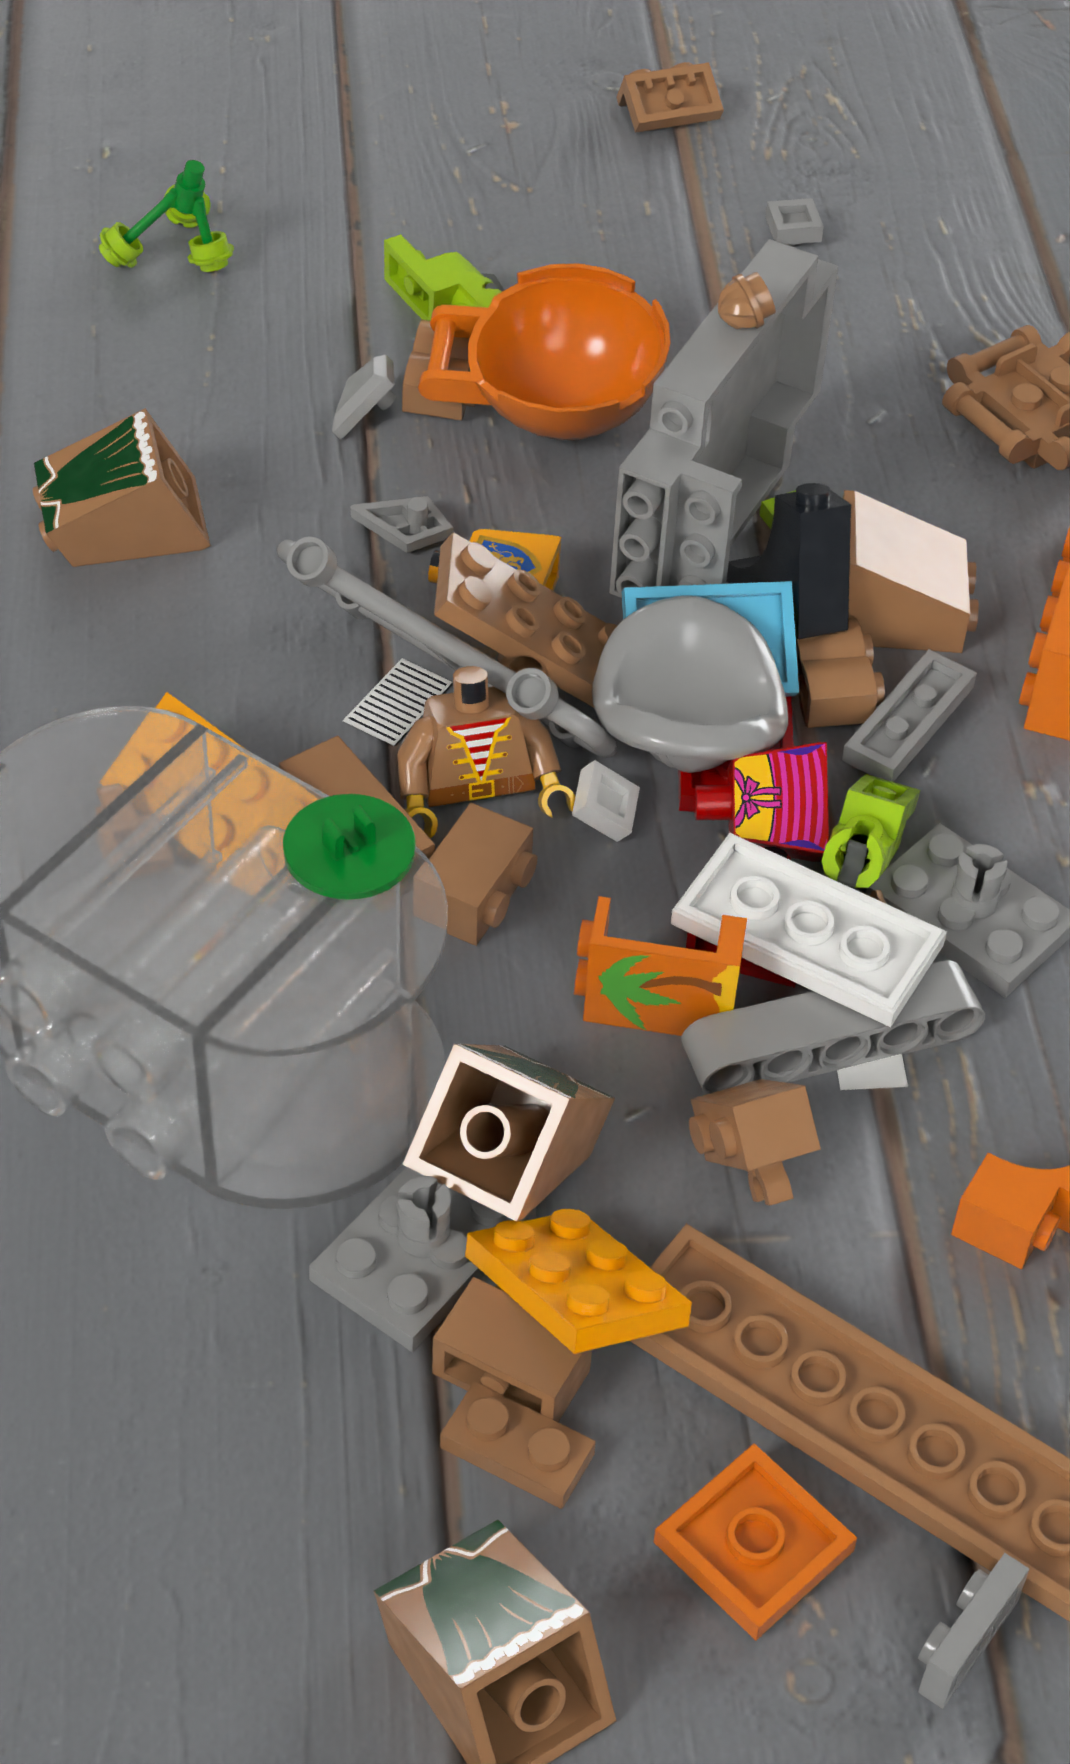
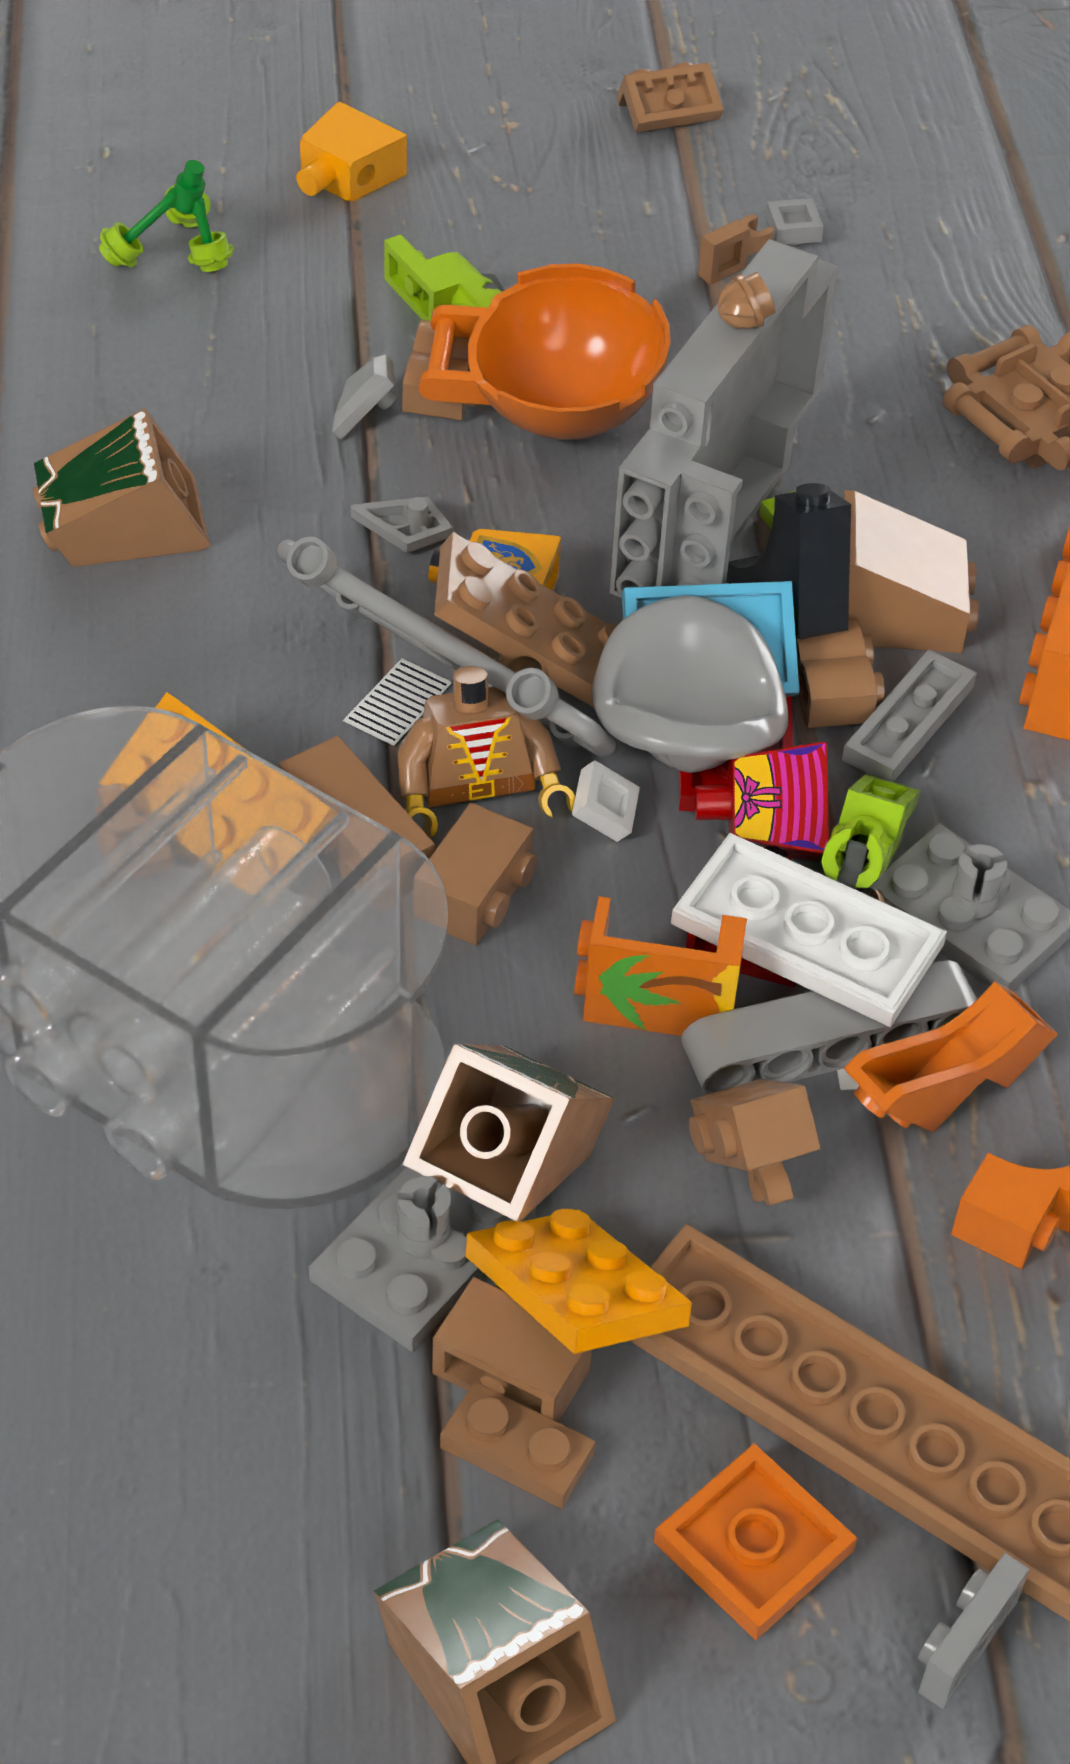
(349, 846): green piece -> none
(350, 154): none -> light orange torso
(727, 248): none -> medium nougat plate
(933, 1072): none -> orange arch

